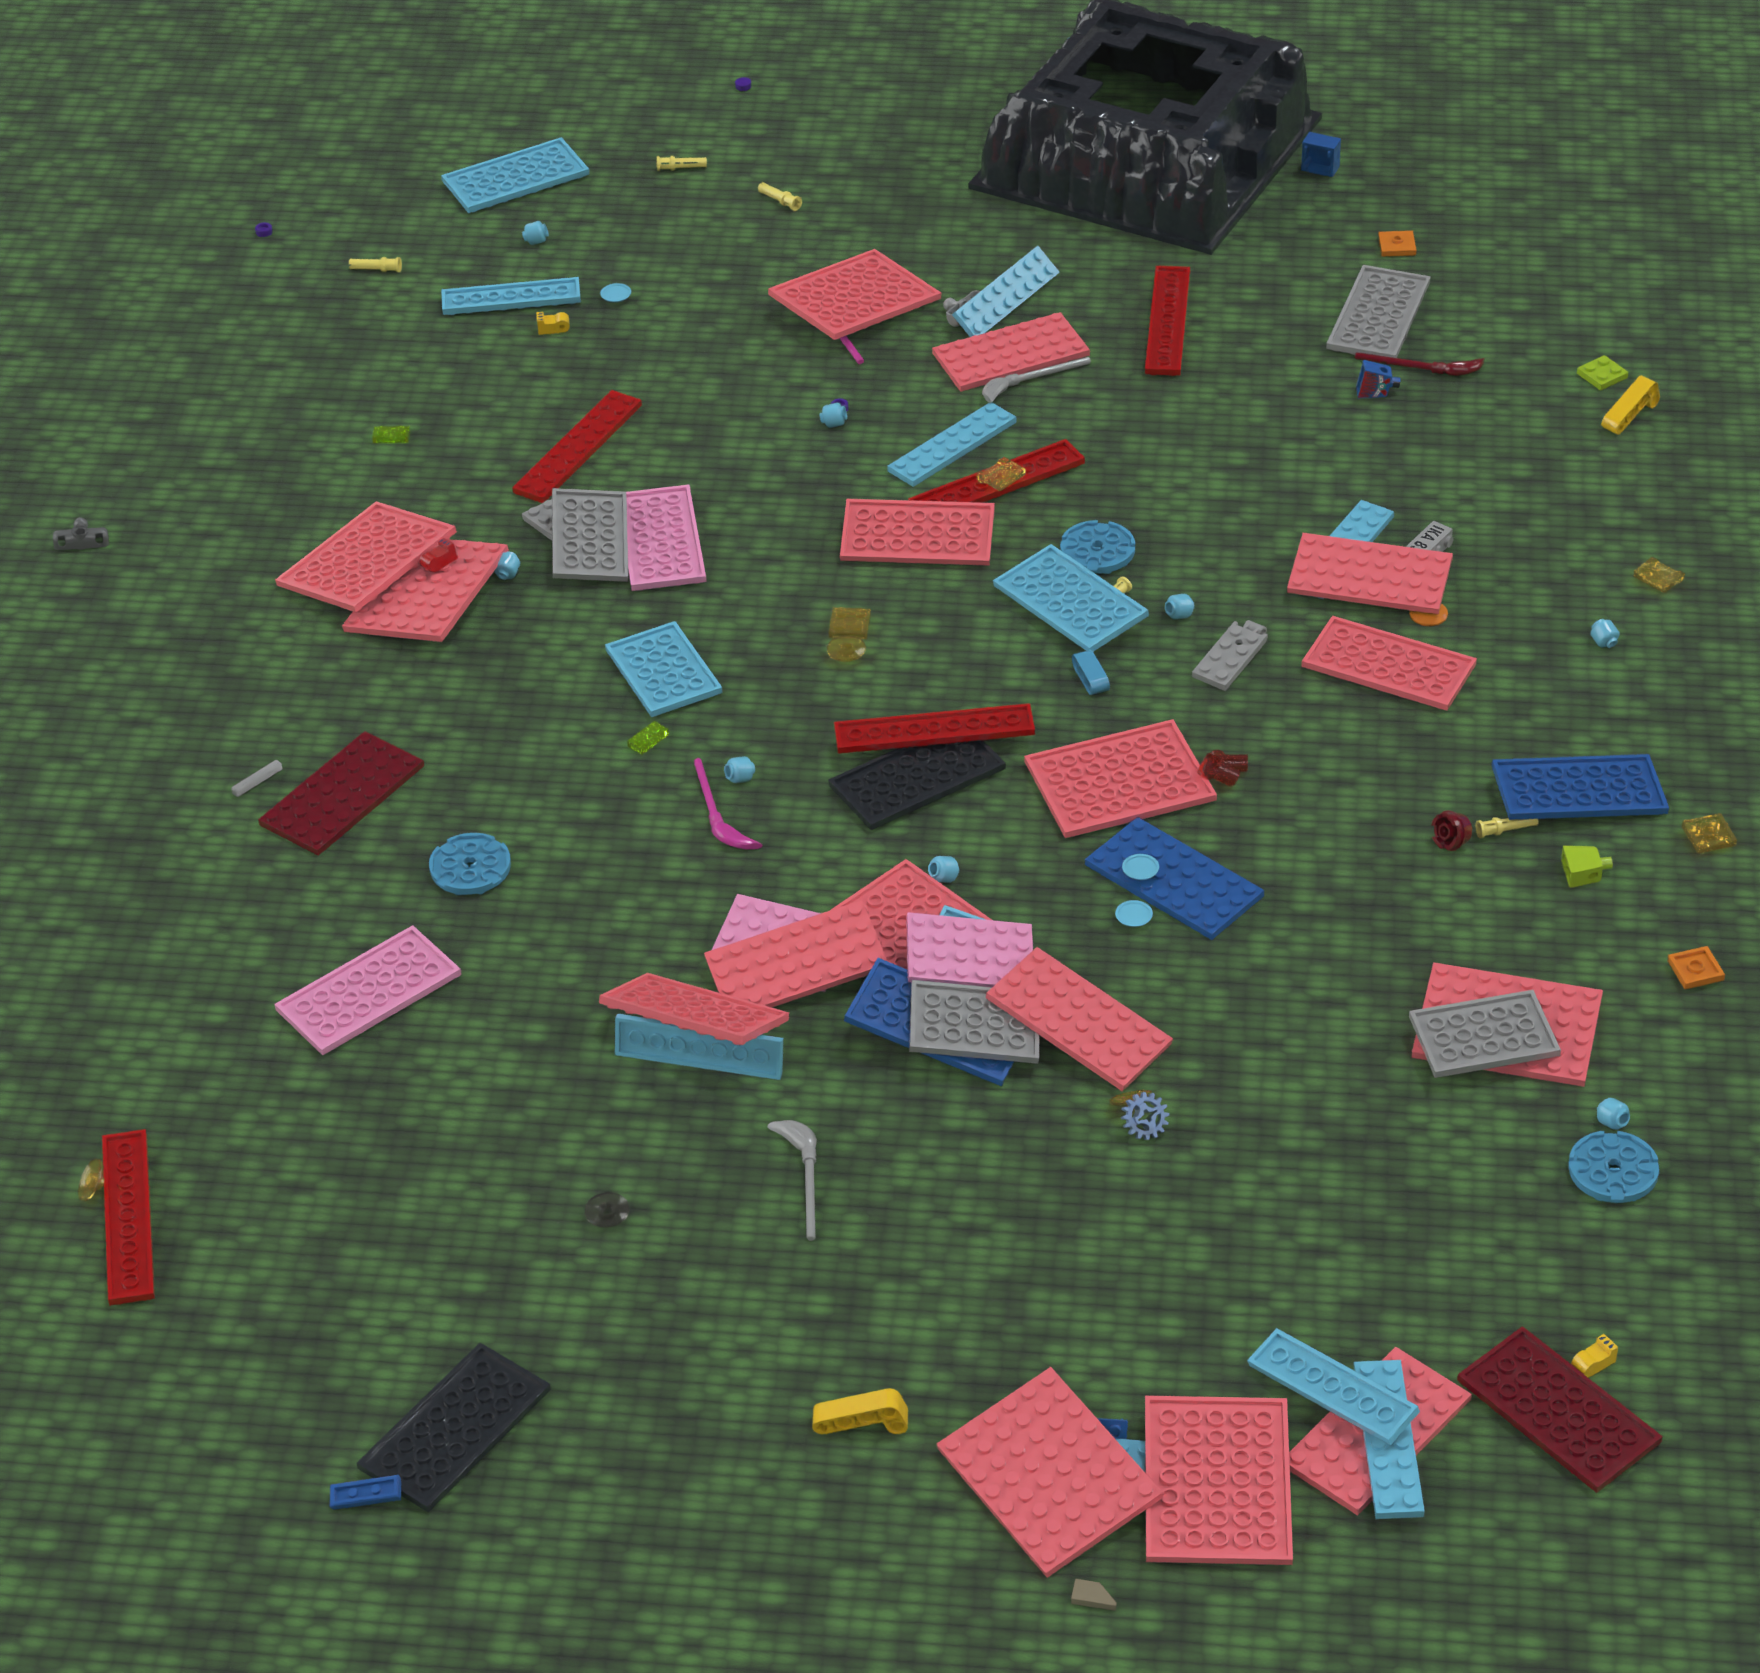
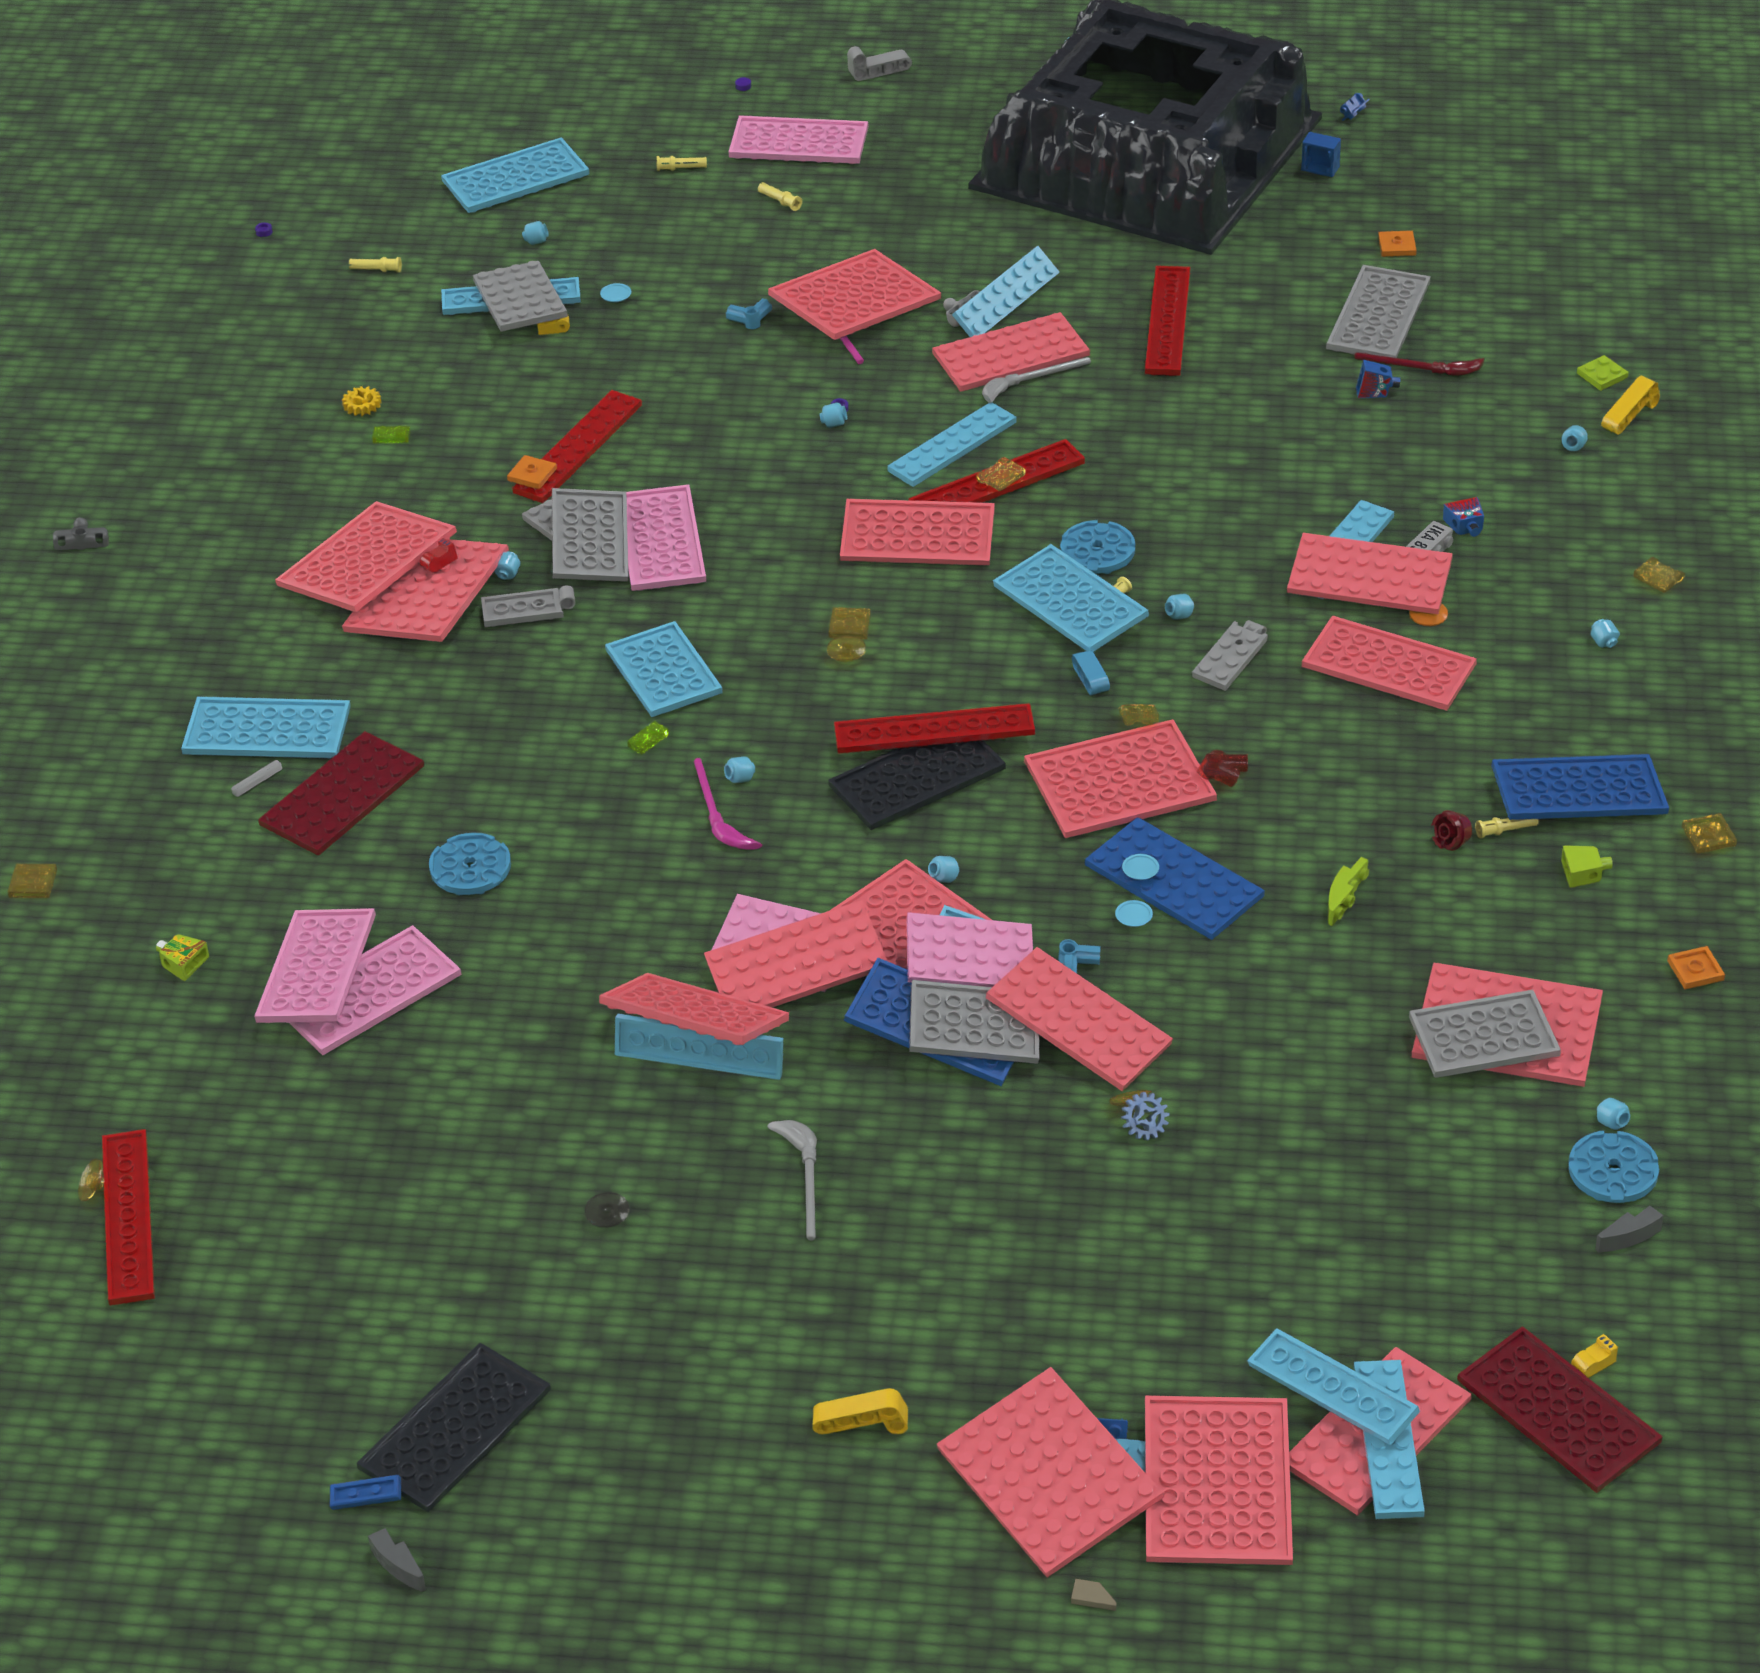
(32, 880): none -> clear yellow plate
(182, 955): none -> lime torso
(266, 727): none -> medium azure plate
(315, 966): none -> bright pink plate
(361, 401): none -> yellow gear
(396, 1559): none -> dark grey slope
(519, 295): none -> light grey plate
(527, 606): none -> light grey hinge
(531, 472): none -> orange plate
(750, 315): none -> dark azure piece
(798, 139): none -> bright pink plate
(878, 65): none -> light grey beam
(1071, 953): none -> dark azure piece
(1139, 713): none -> clear yellow plate
(1343, 889): none -> lime slope
(1354, 104): none -> blue hinge
(1464, 516): none -> blue torso
(1574, 438): none -> medium azure head
(1630, 1230): none -> dark grey slope

